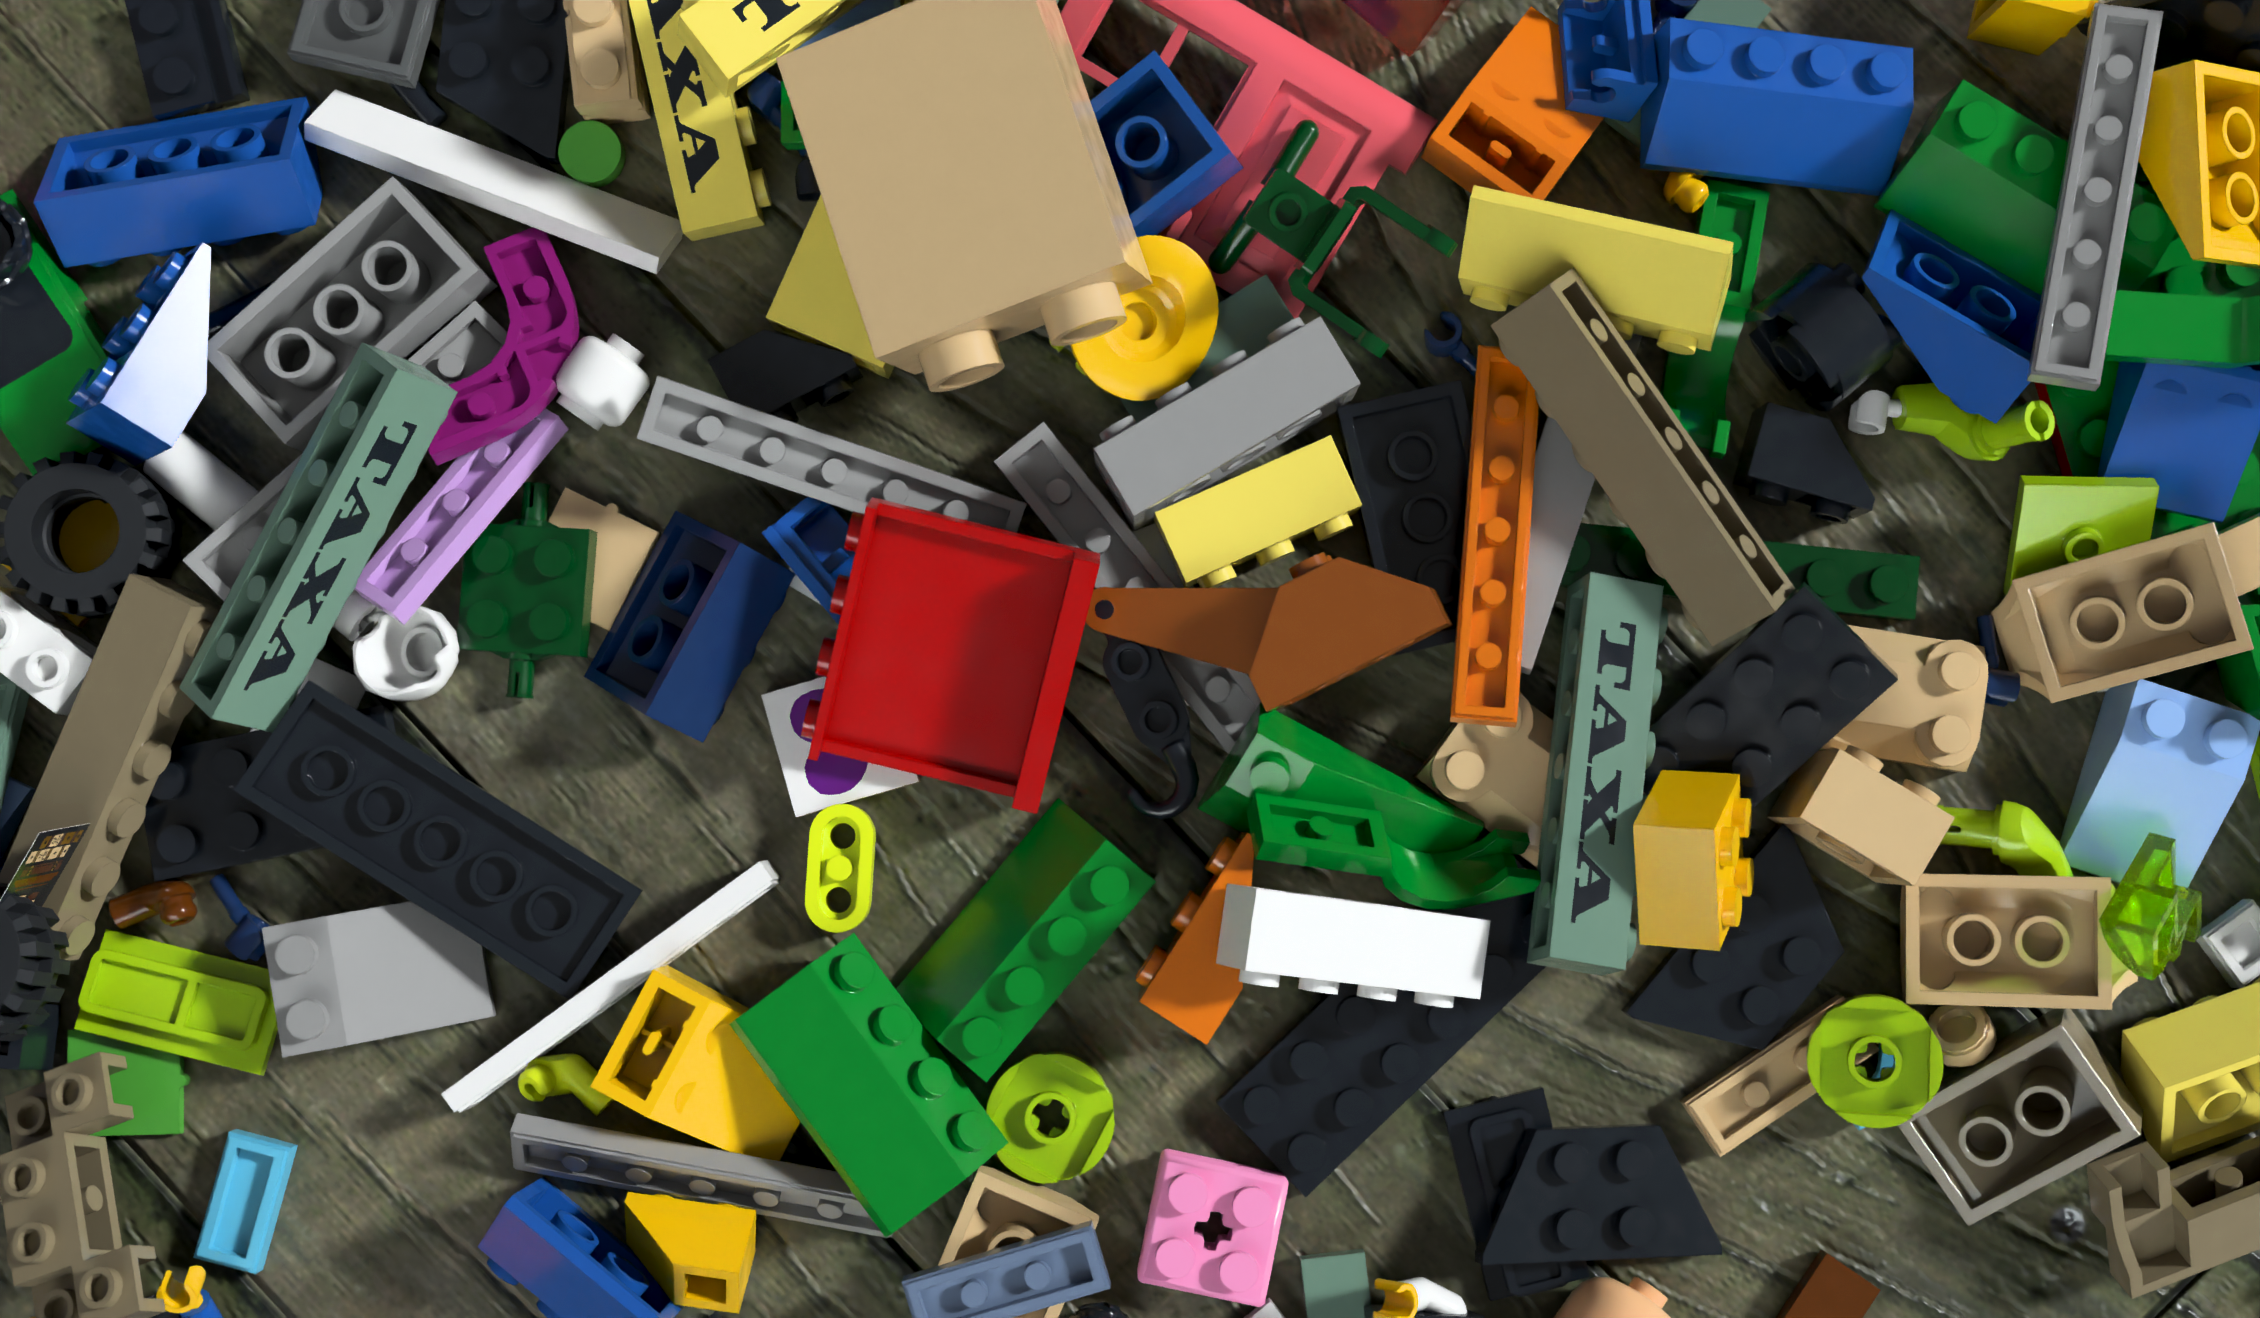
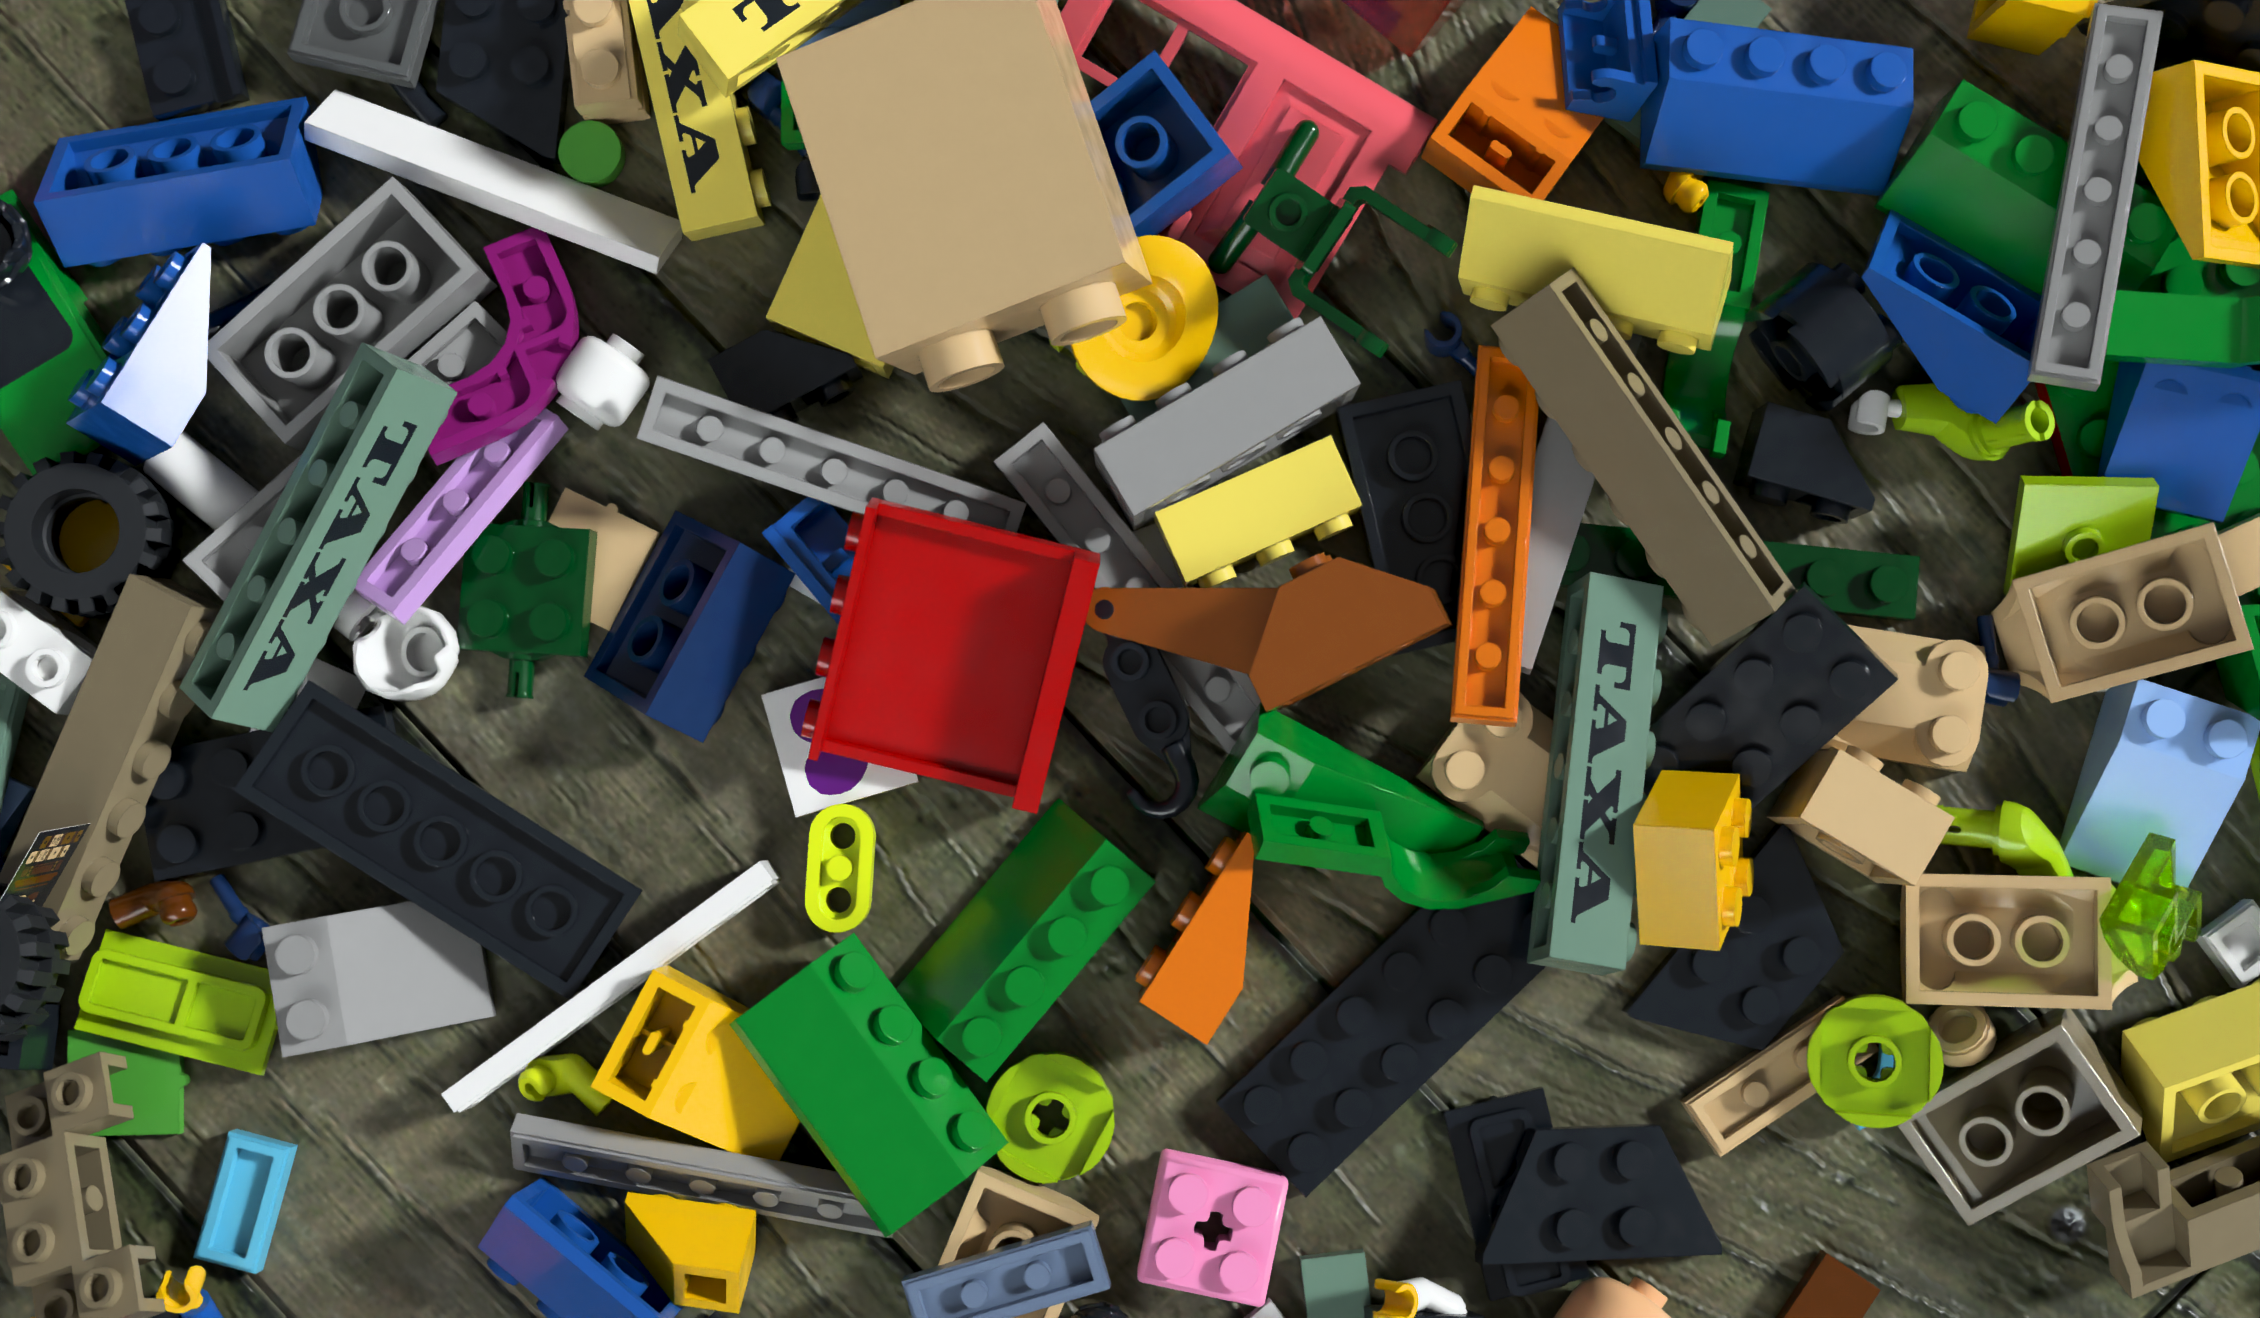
(1351, 943): white brick -> none

